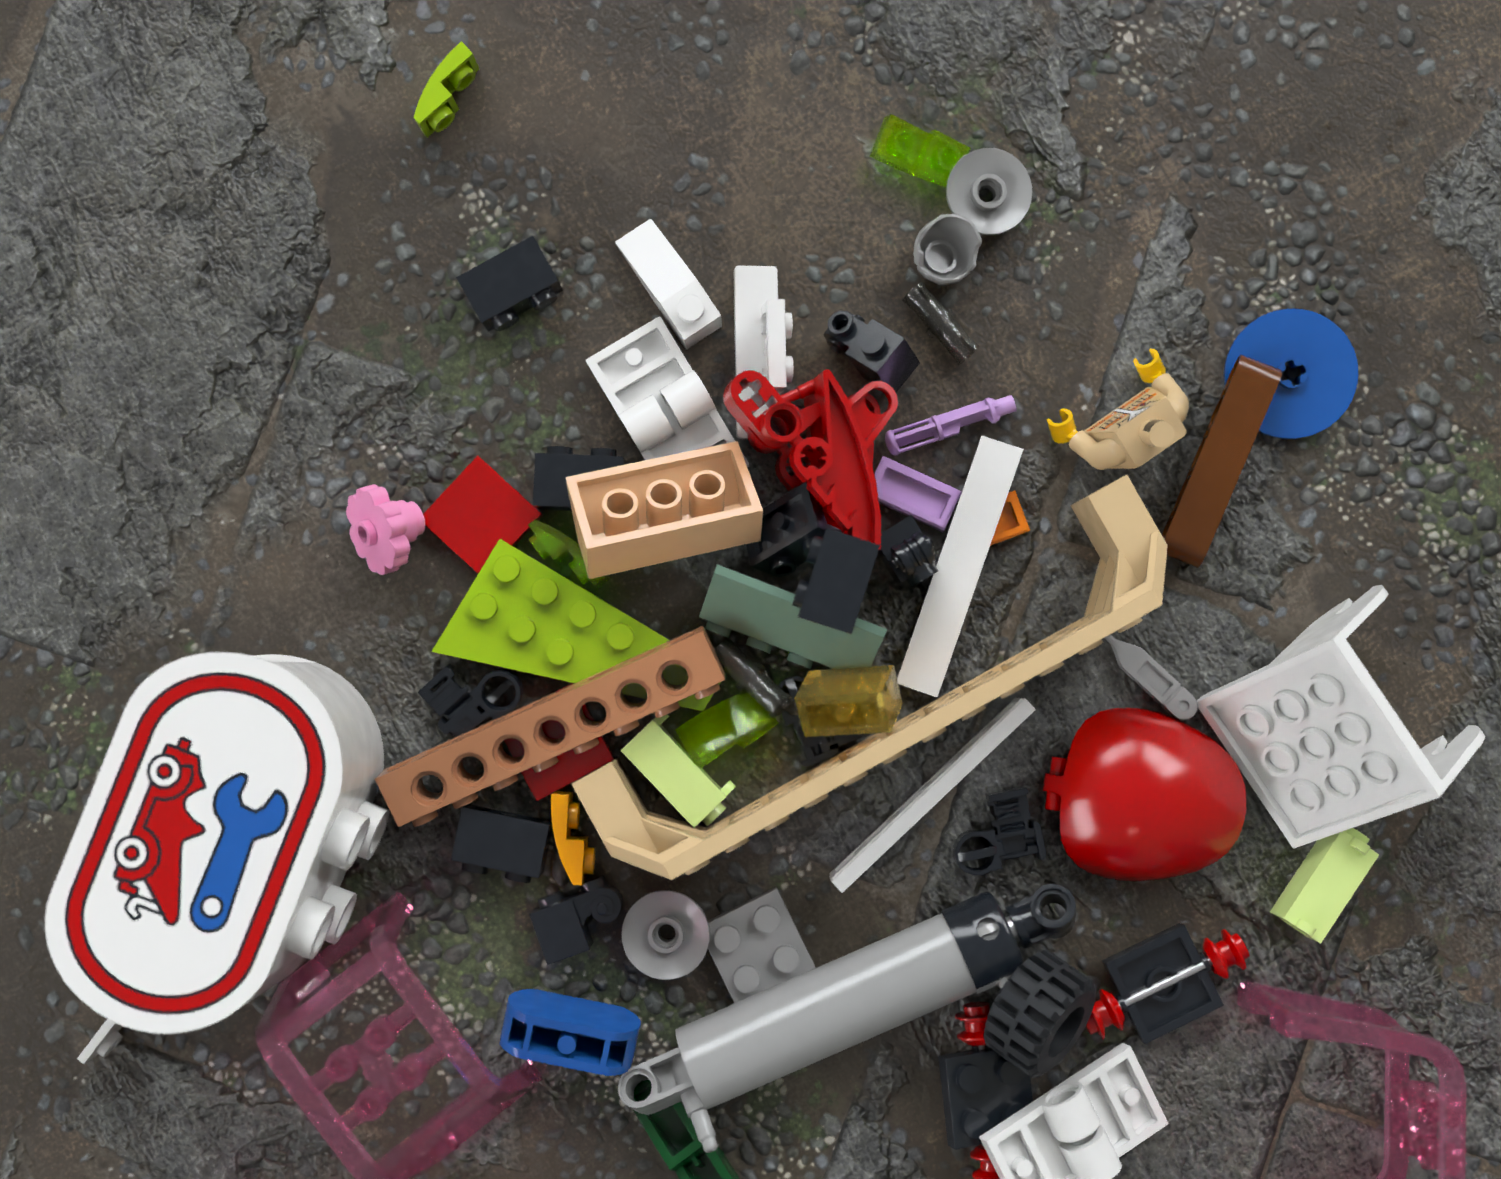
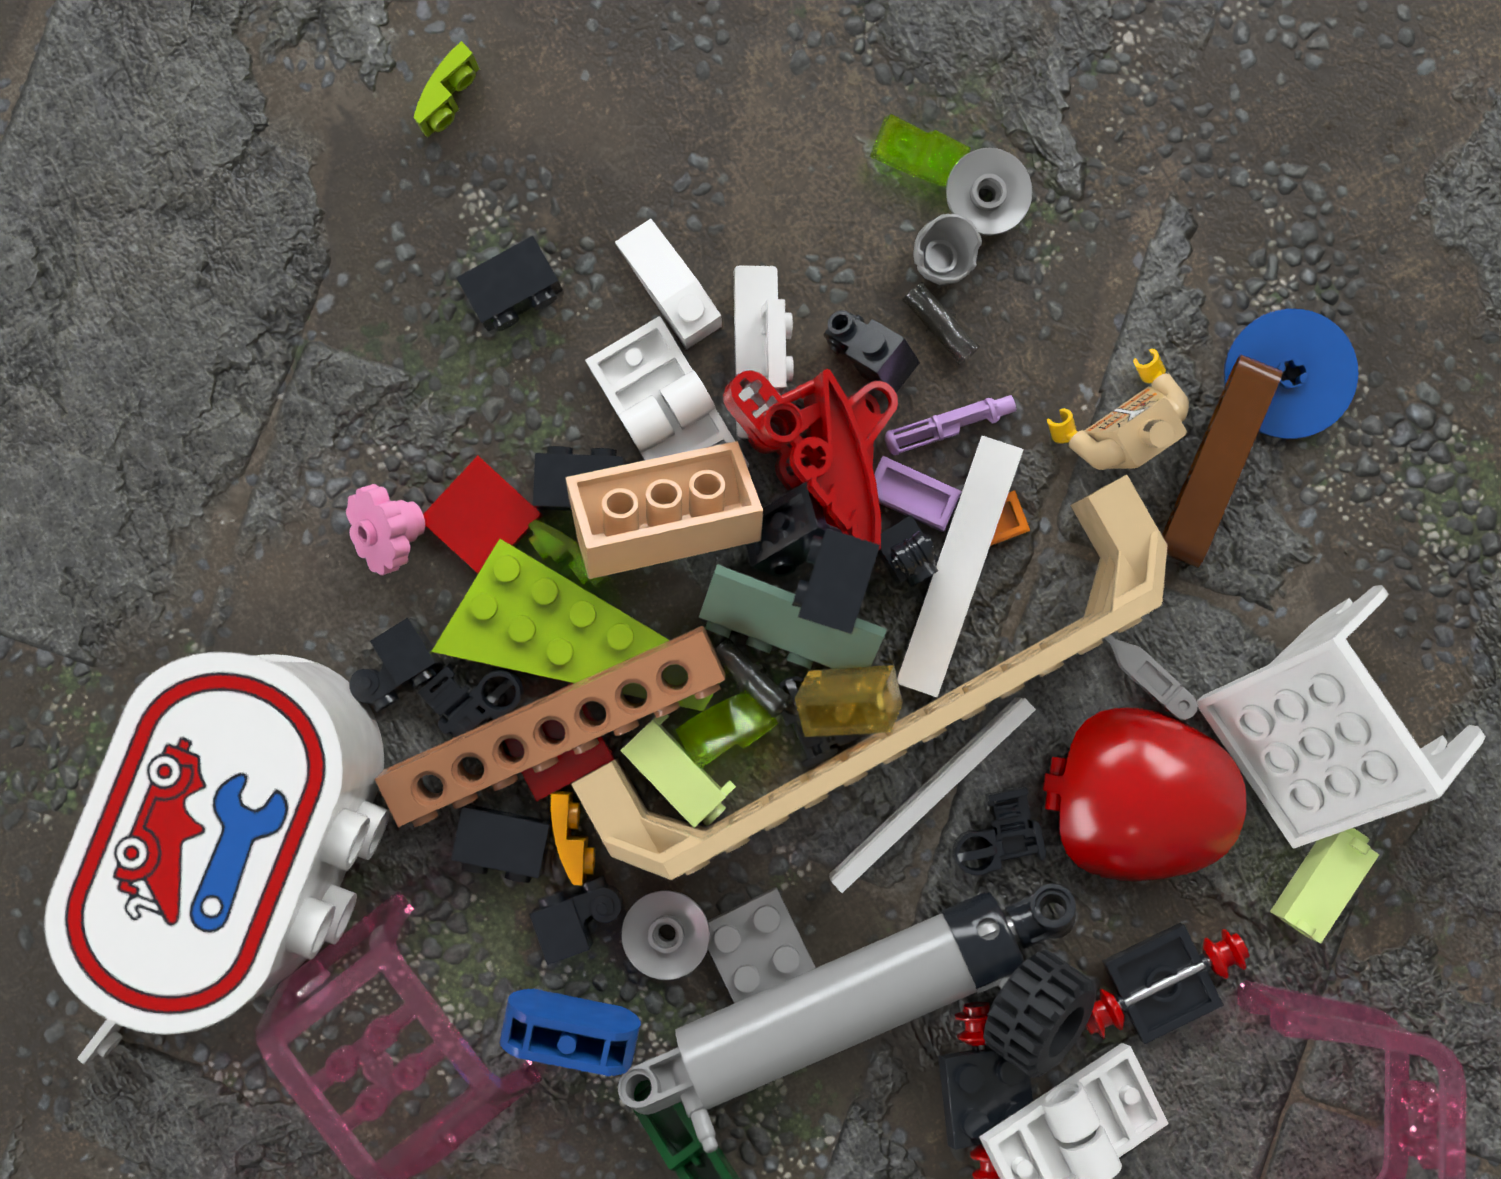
(405, 660): none -> black brick

